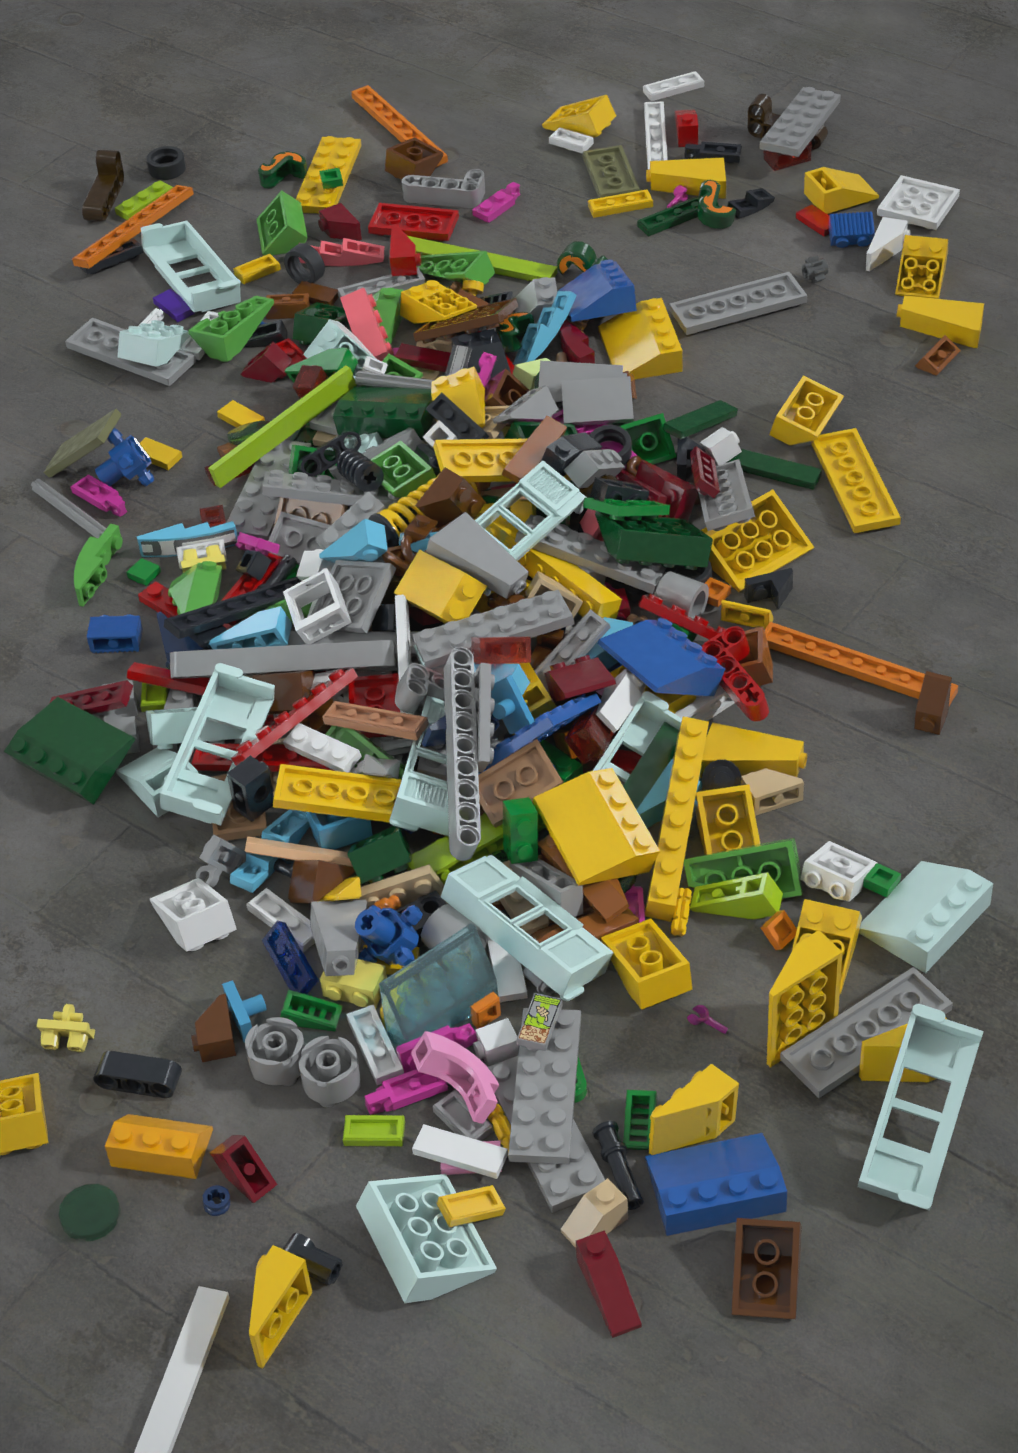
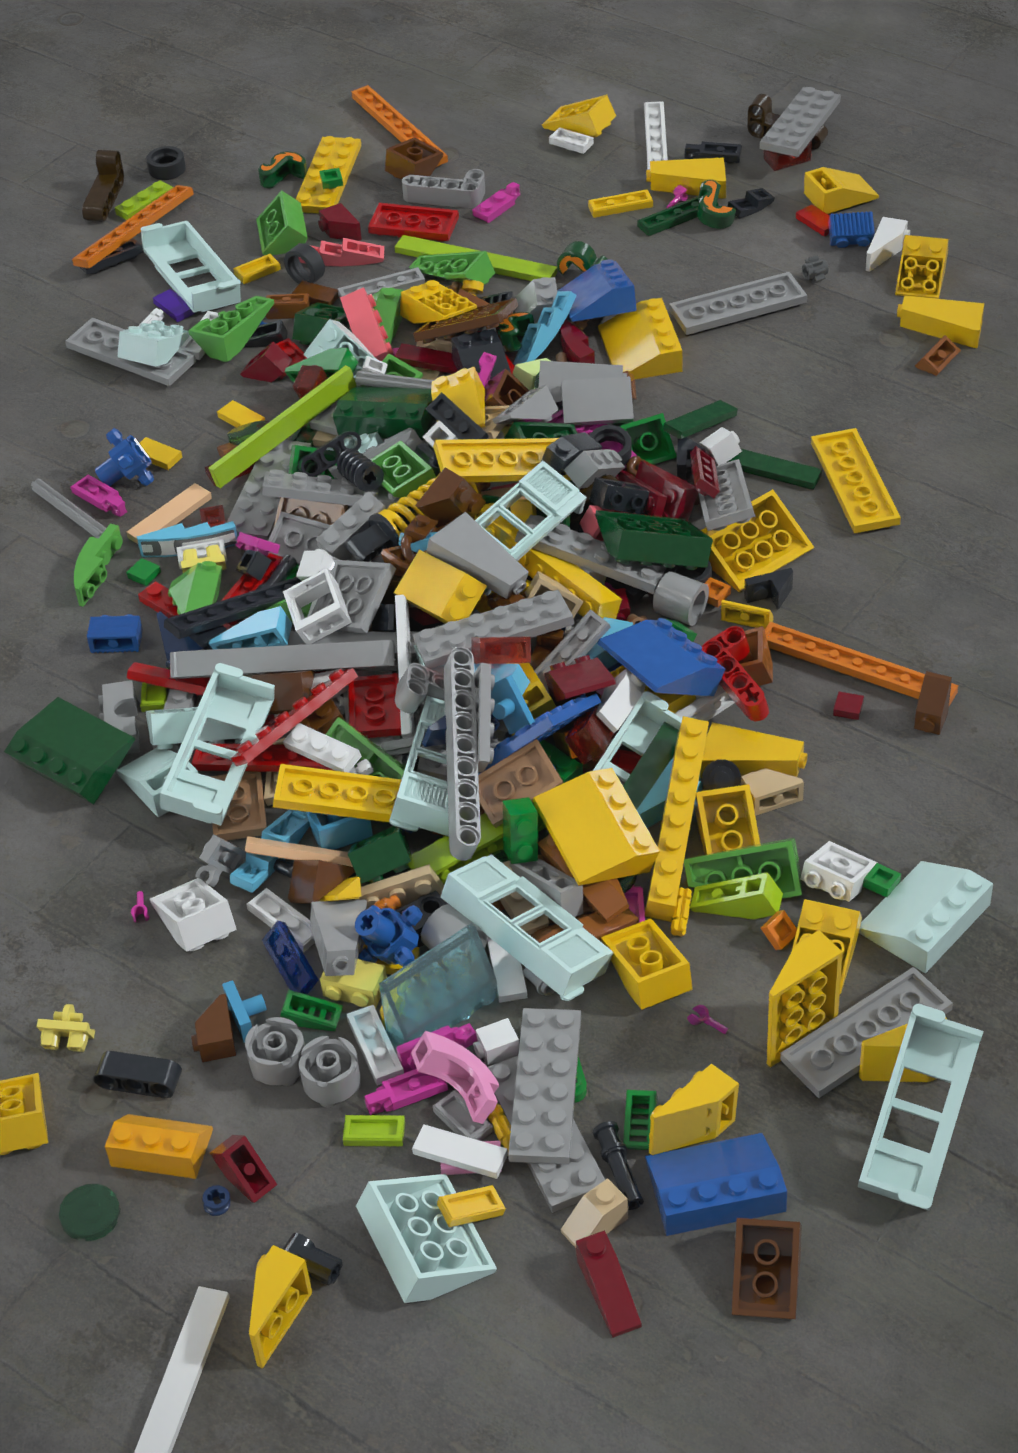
(82, 443): olive tile -> none
(100, 698): dark red plate -> none
(140, 908): none -> dark pink hand
(172, 512): none -> light nougat tile
(251, 788): black brick -> none
(361, 543): medium azure slope -> none
(375, 720): nougat tile -> none
(381, 767): light grey slope -> none
(403, 254): red slope -> none
(458, 359): sticker -> none
(485, 1010): orange tile -> none
(533, 449): tile -> none
(539, 1021): tile -> none
(610, 171): olive tile -> none
(631, 508): green wing -> none
(673, 86): white tile -> none
(677, 615): red plate -> none
(686, 127): red slope -> none
(805, 412): yellow slope -> none
(848, 705): none -> dark red tile
(918, 202): white plate -> none

